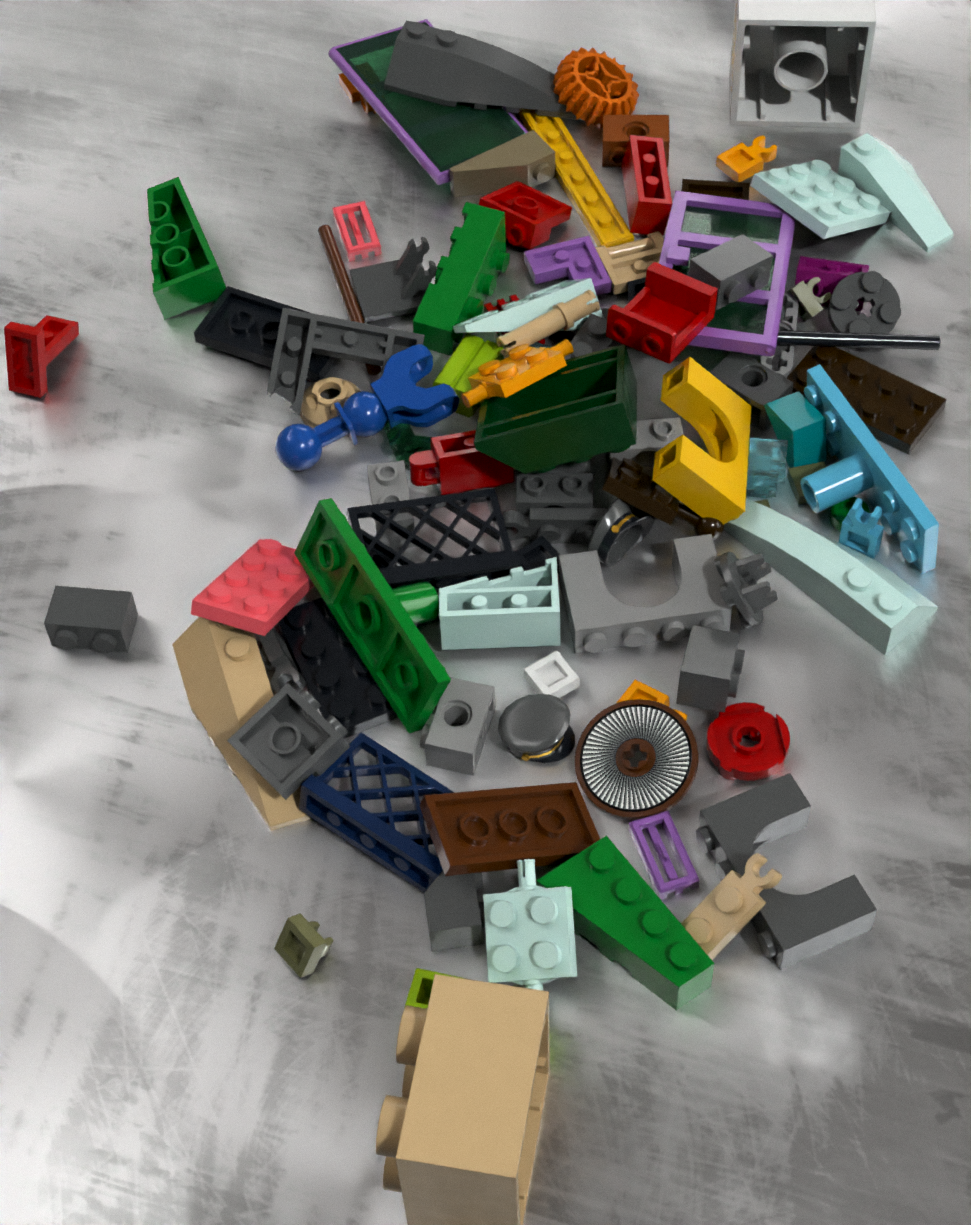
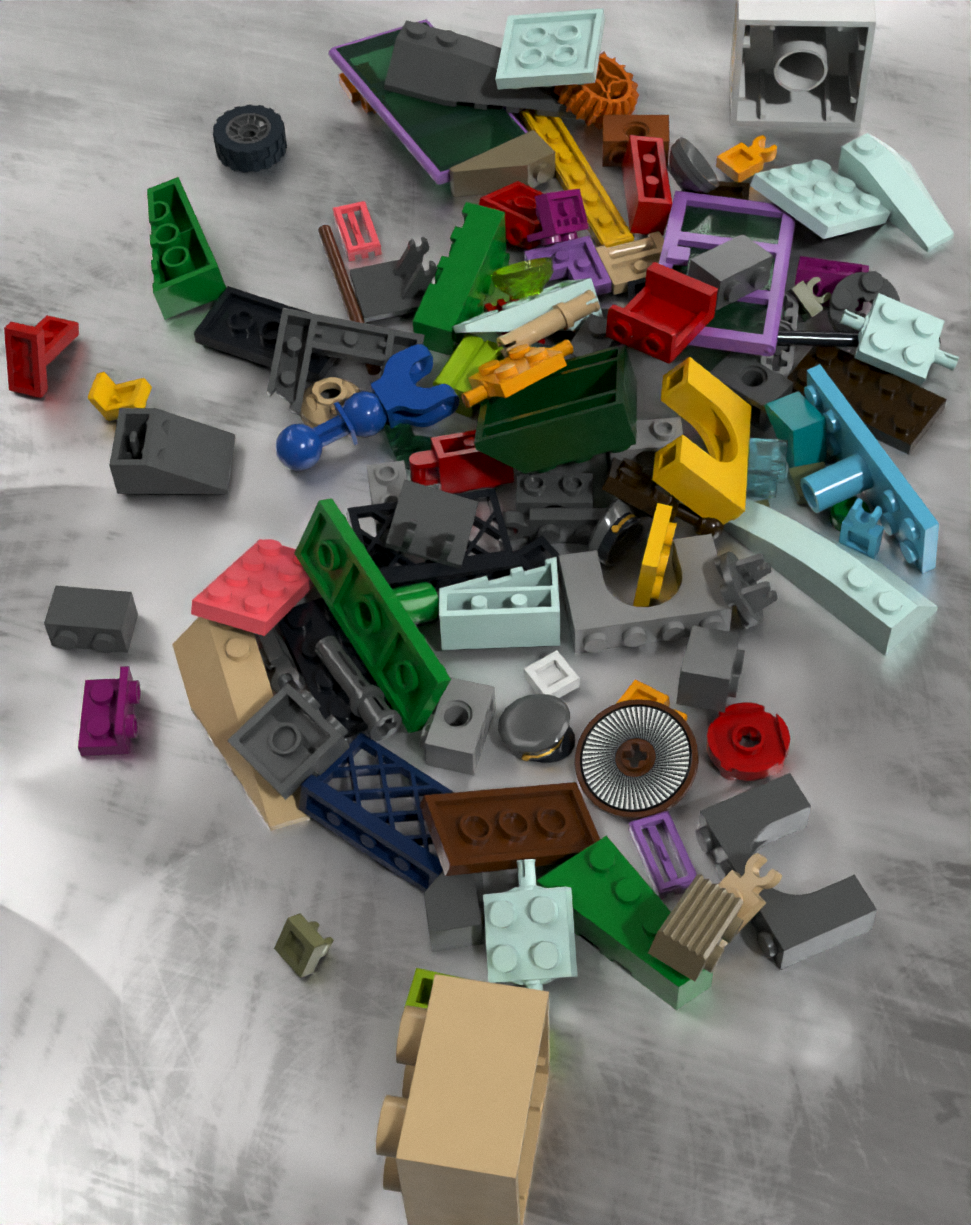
(108, 715): none -> magenta bracket
(109, 397): none -> yellow bracket
(169, 454): none -> dark grey slope
(249, 138): none -> black wheel
(365, 699): none -> dark grey pin
(432, 524): none -> dark grey plate
(523, 278): none -> clear neon green piece
(550, 49): none -> light aqua plate
(560, 217): none -> magenta bracket
(655, 557): none -> yellow plate
(691, 168): none -> dark grey piece
(696, 927): none -> dark tan brick
(899, 339): none -> light aqua plate

